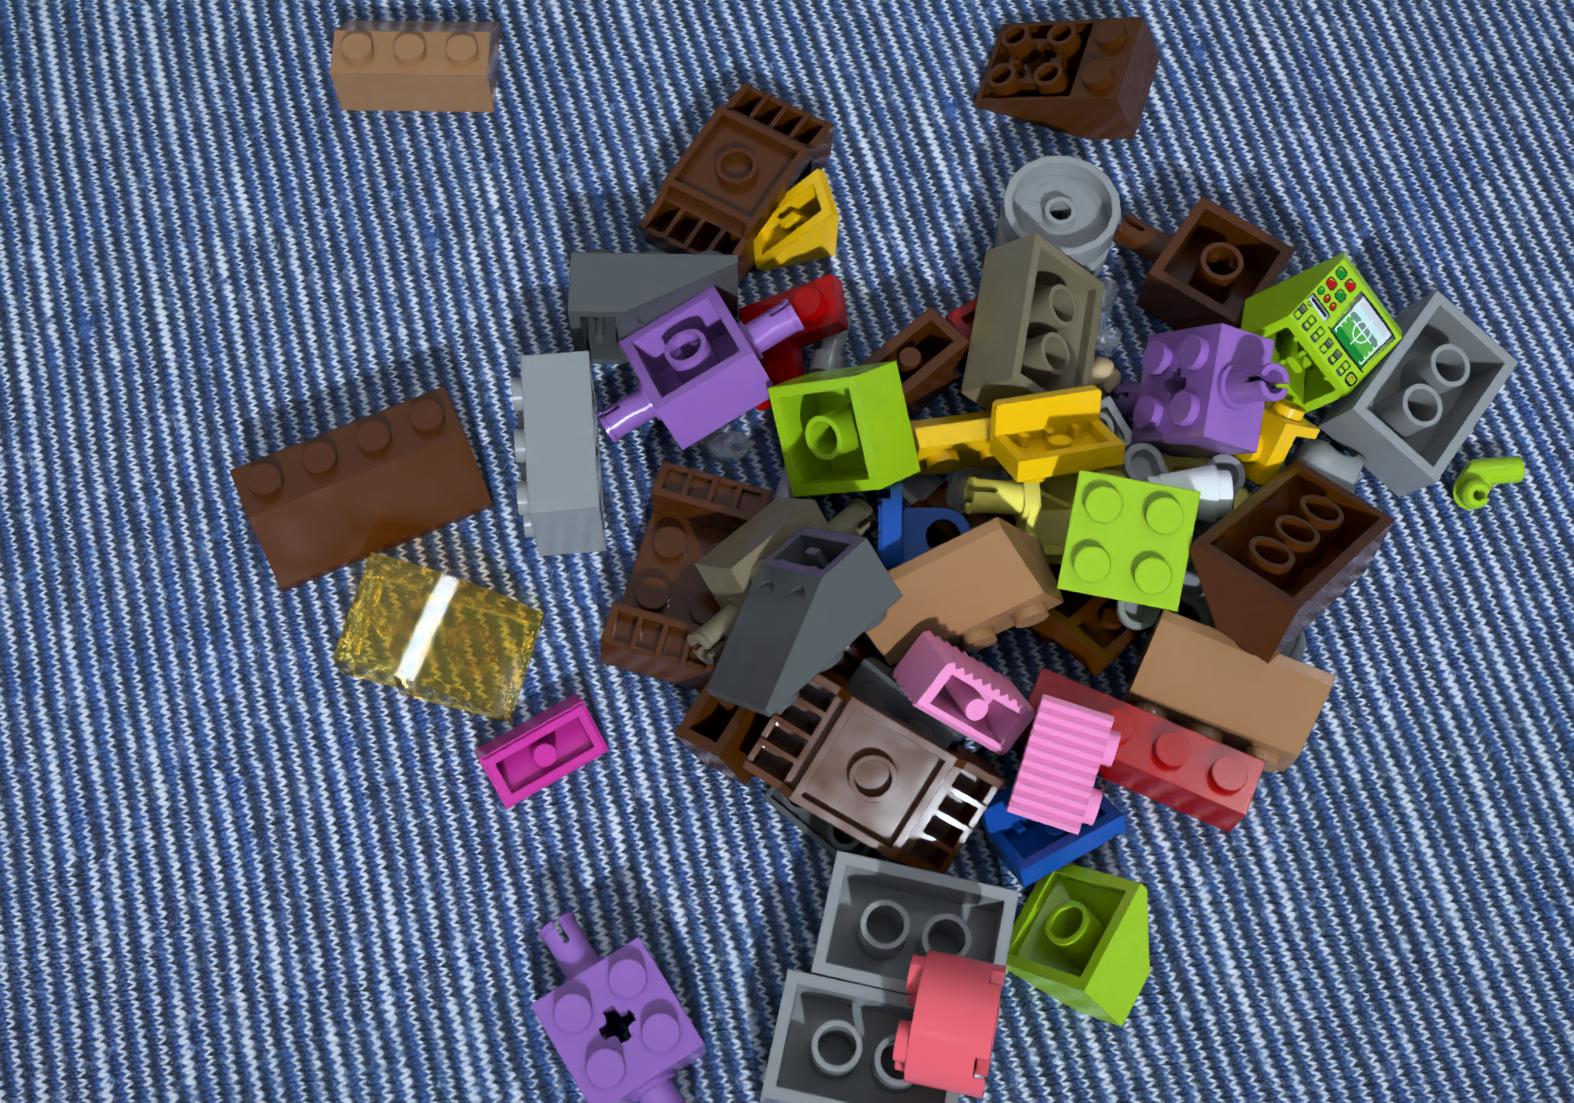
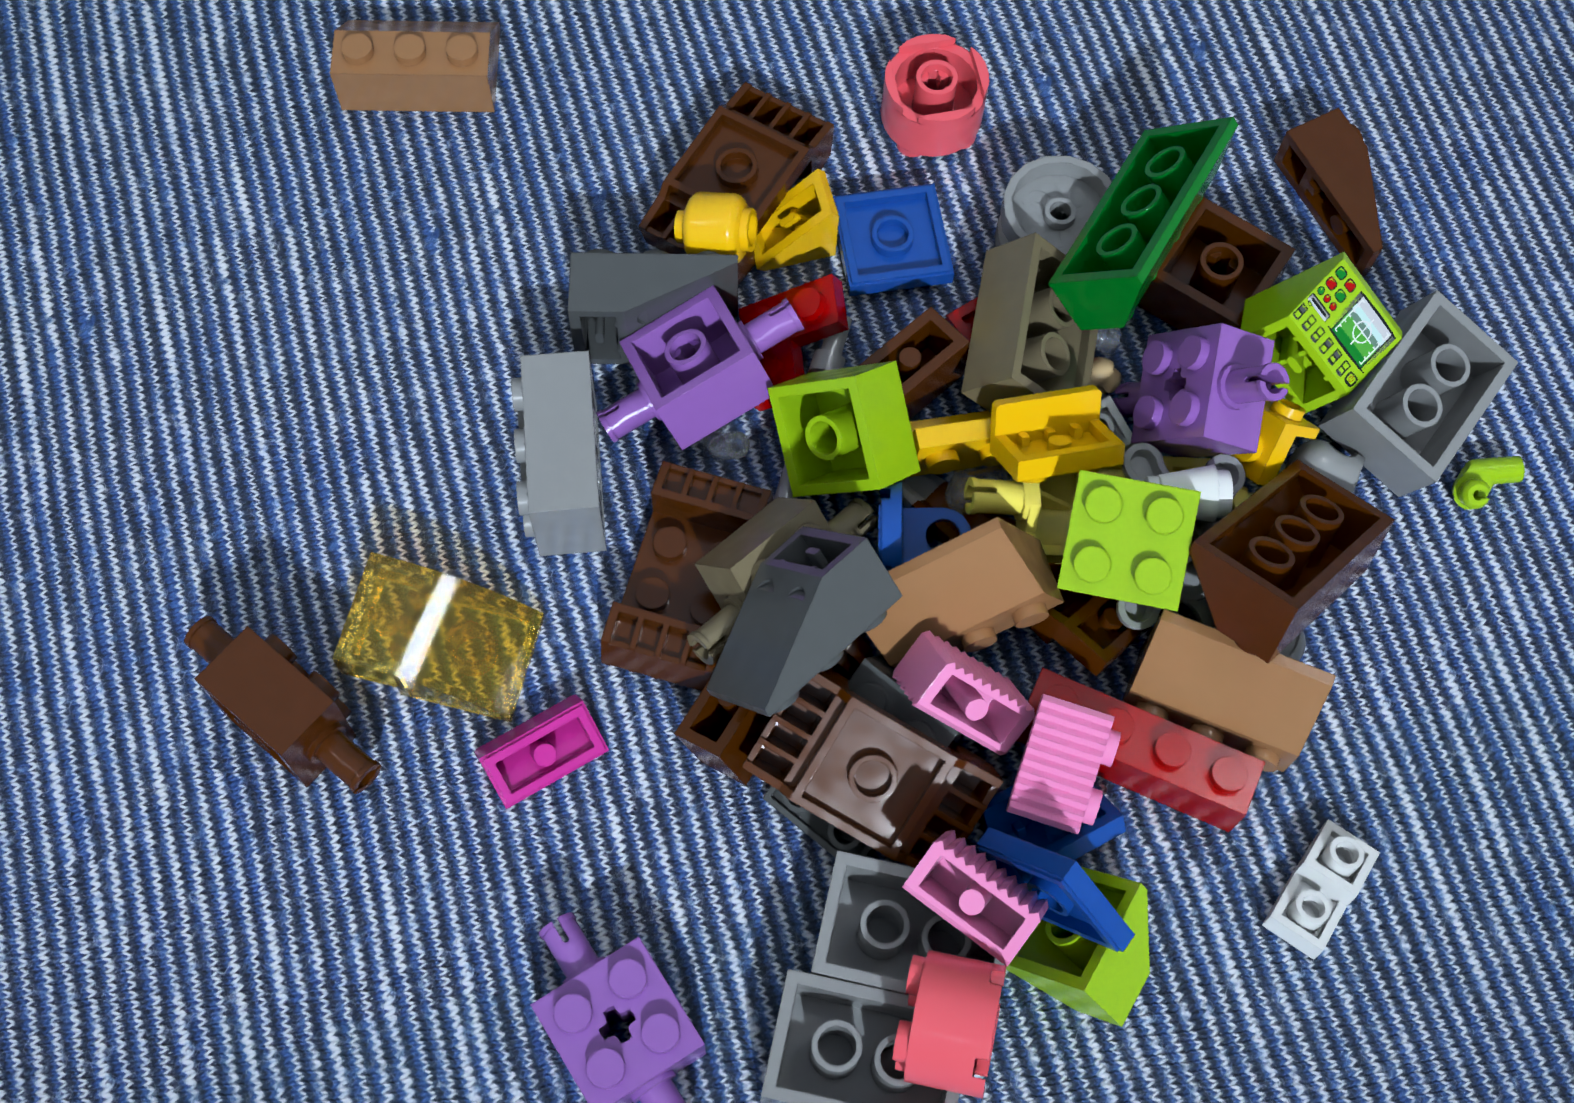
(280, 704): none -> reddish brown brick
(361, 488): reddish brown slope -> none
(717, 224): none -> yellow head
(893, 240): none -> blue plate
(934, 96): none -> coral brick
(976, 896): none -> bright pink brick
(1071, 894): none -> blue plate
(1072, 75): reddish brown slope -> none
(1139, 221): none -> green slope
(1321, 889): none -> white slope
(1333, 178): none -> reddish brown slope

